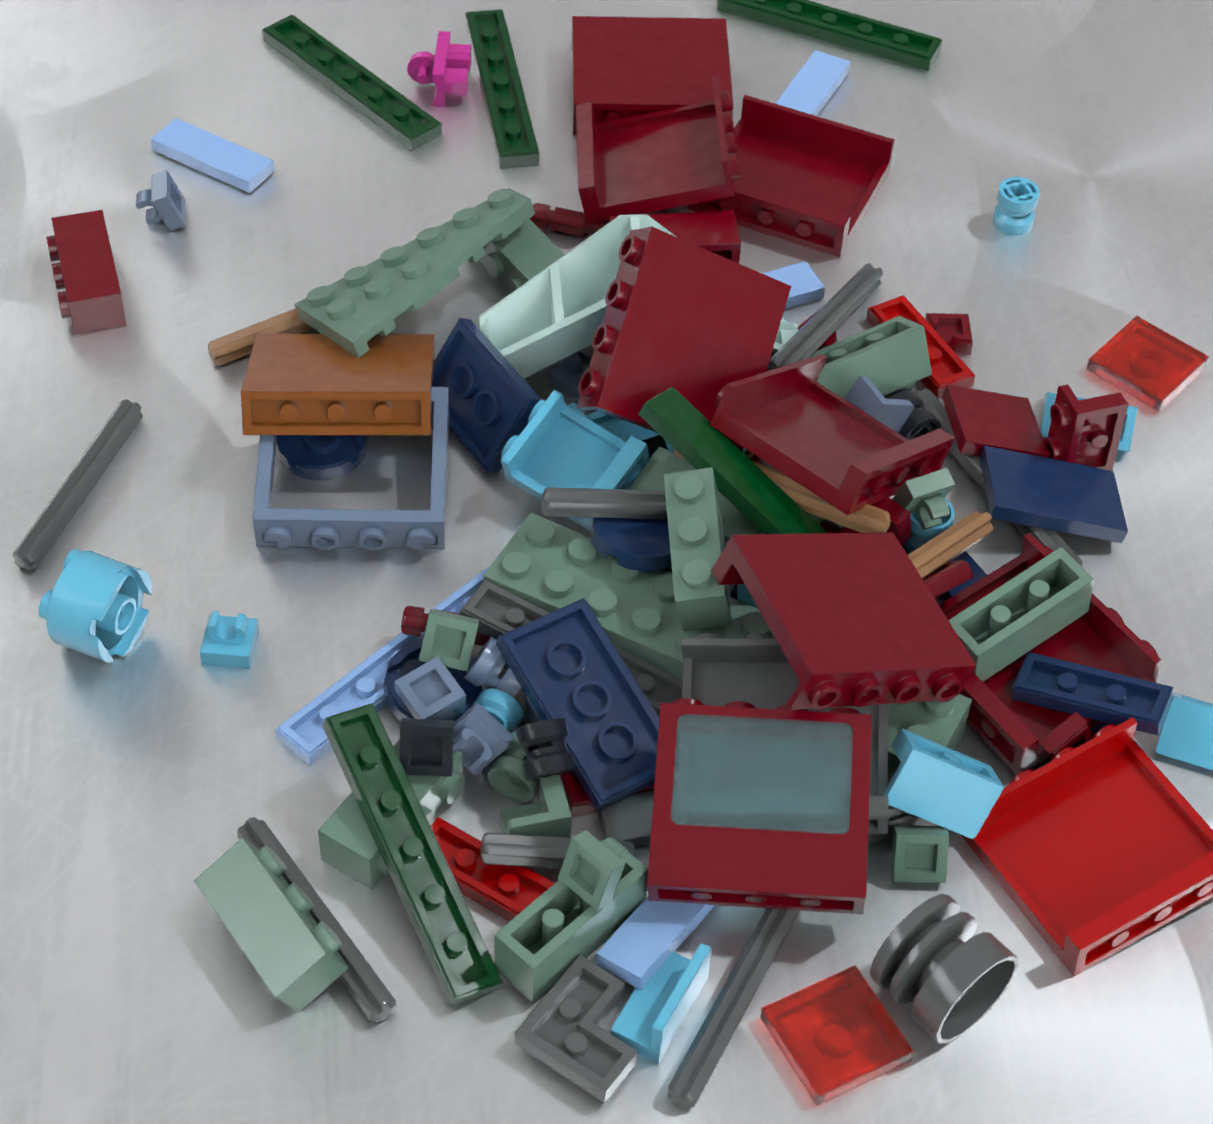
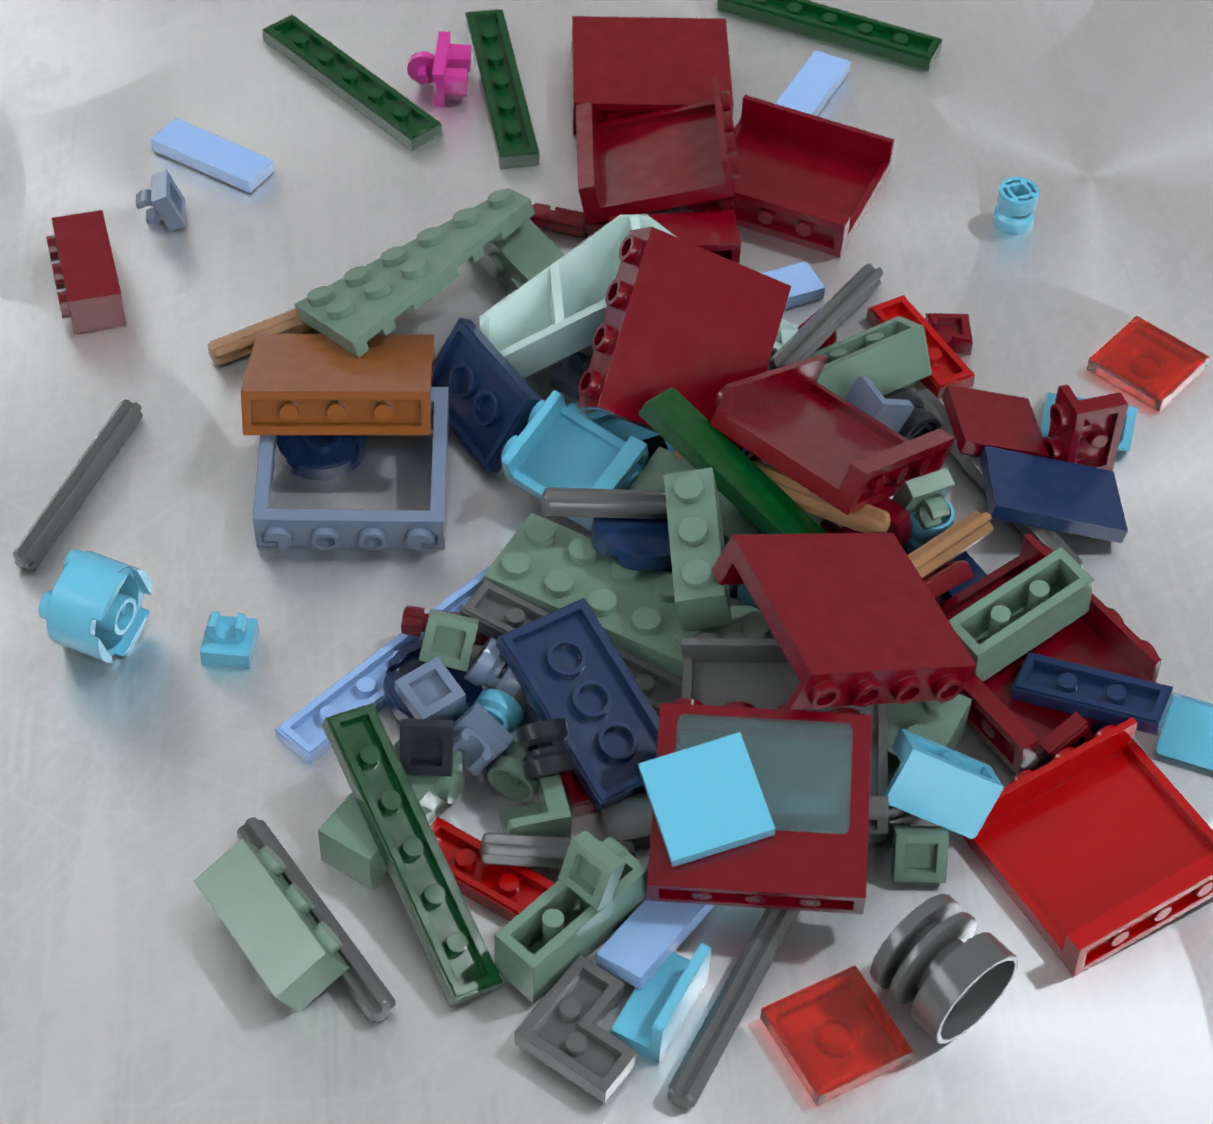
(706, 799): none -> medium azure tile

